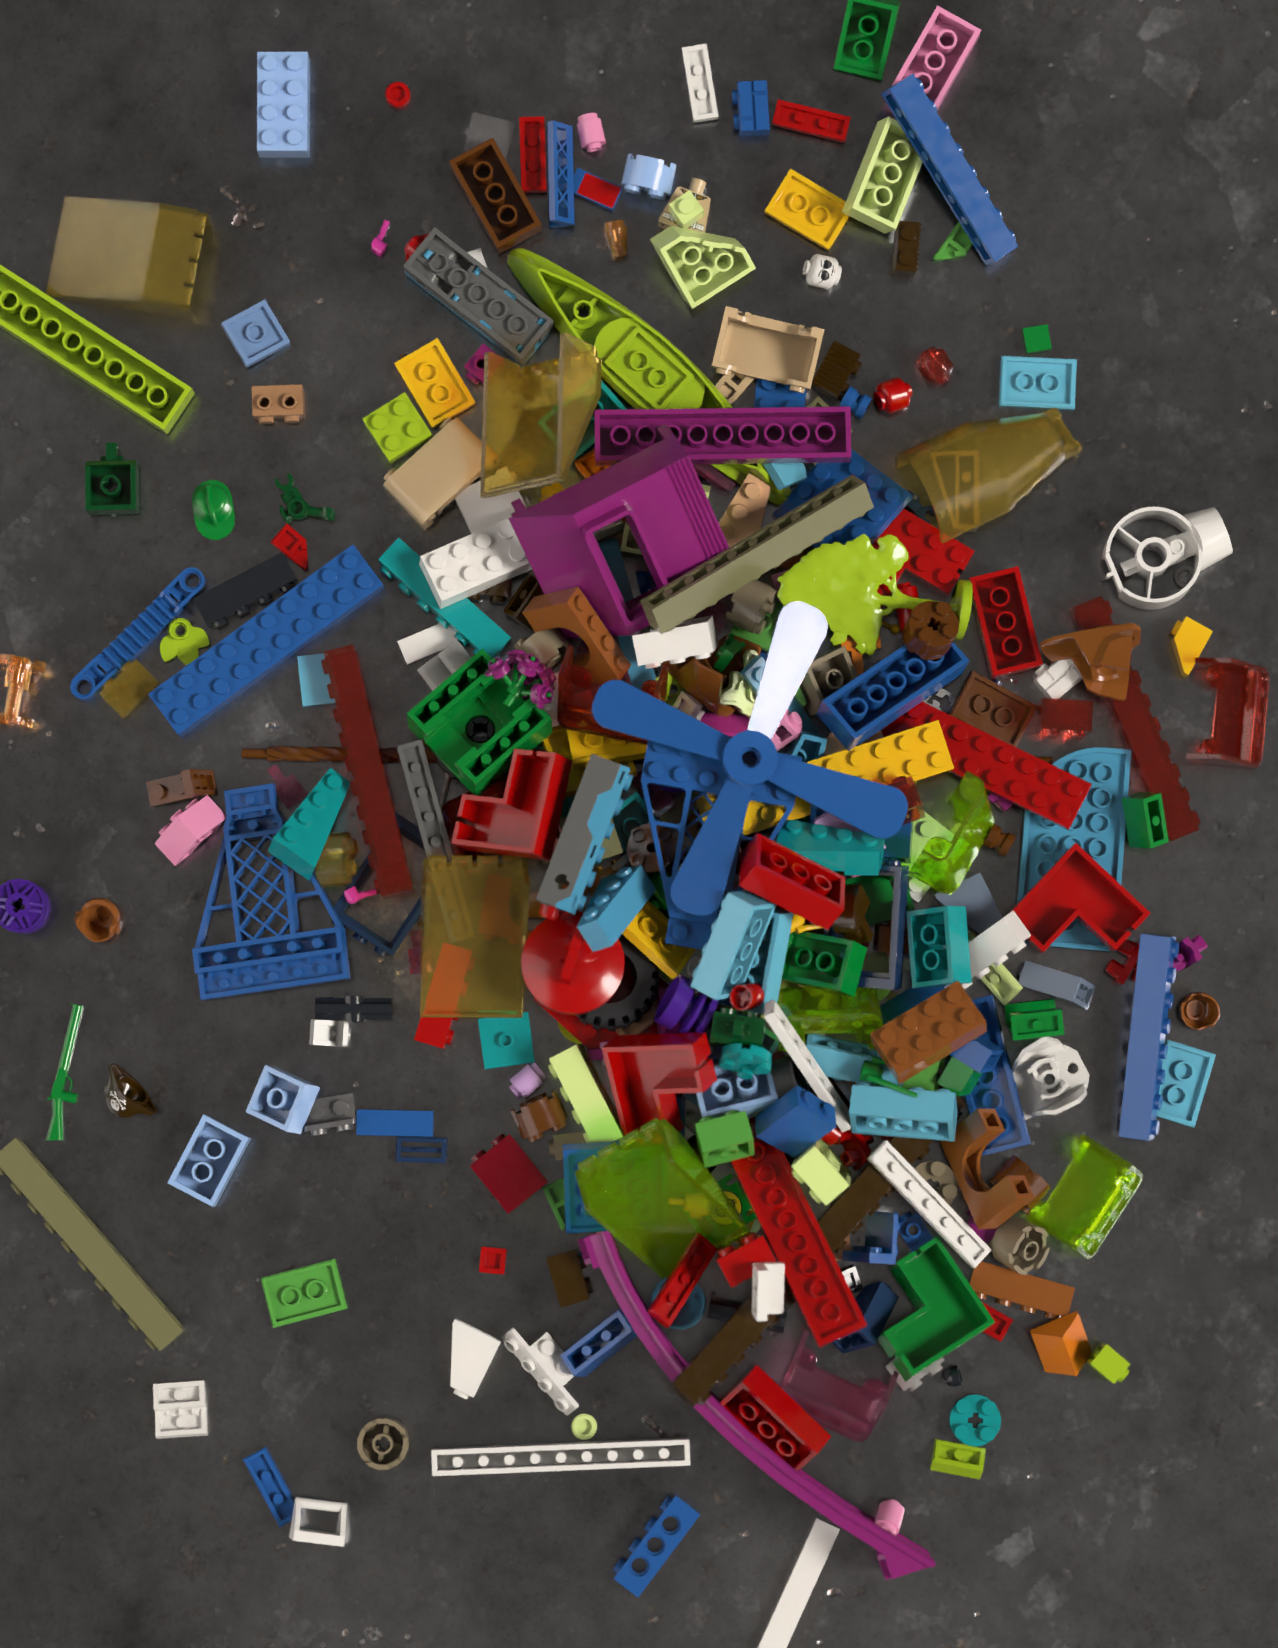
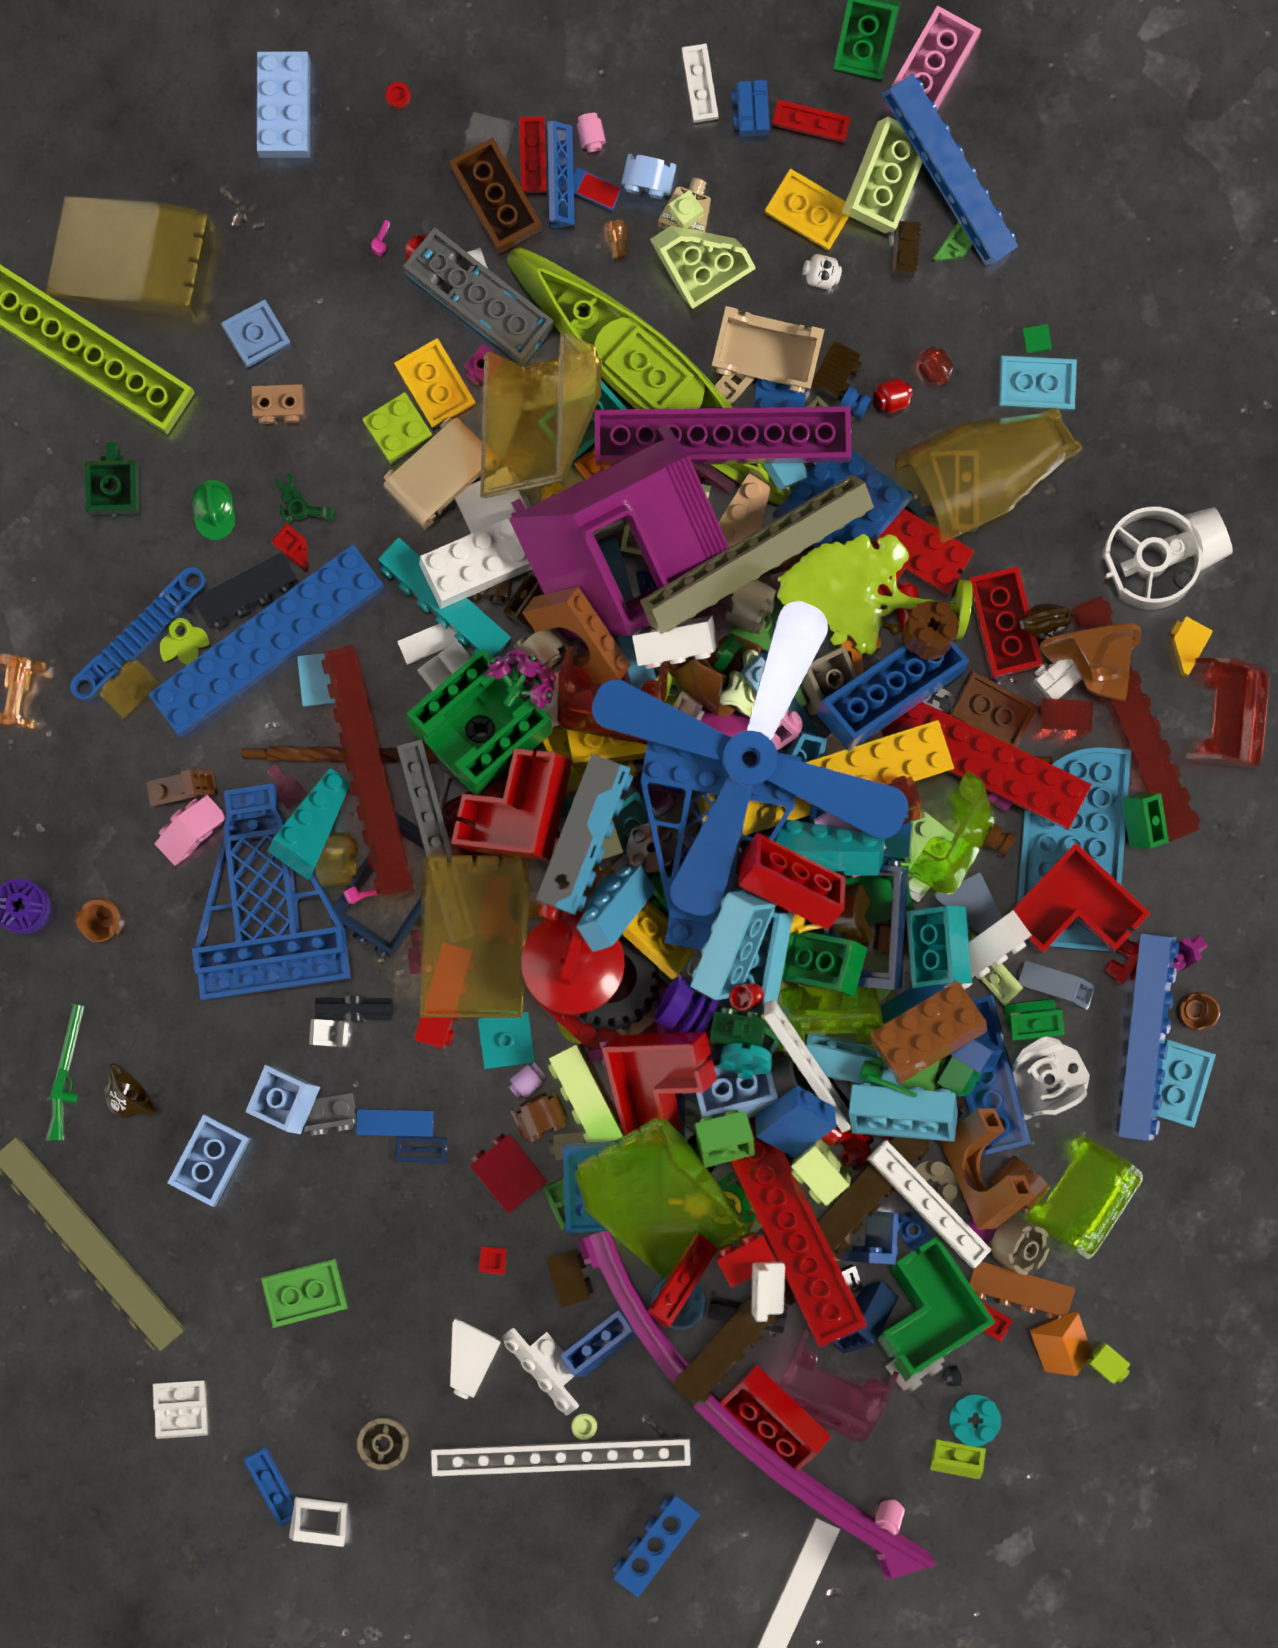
(1046, 620): none -> dark brown hat

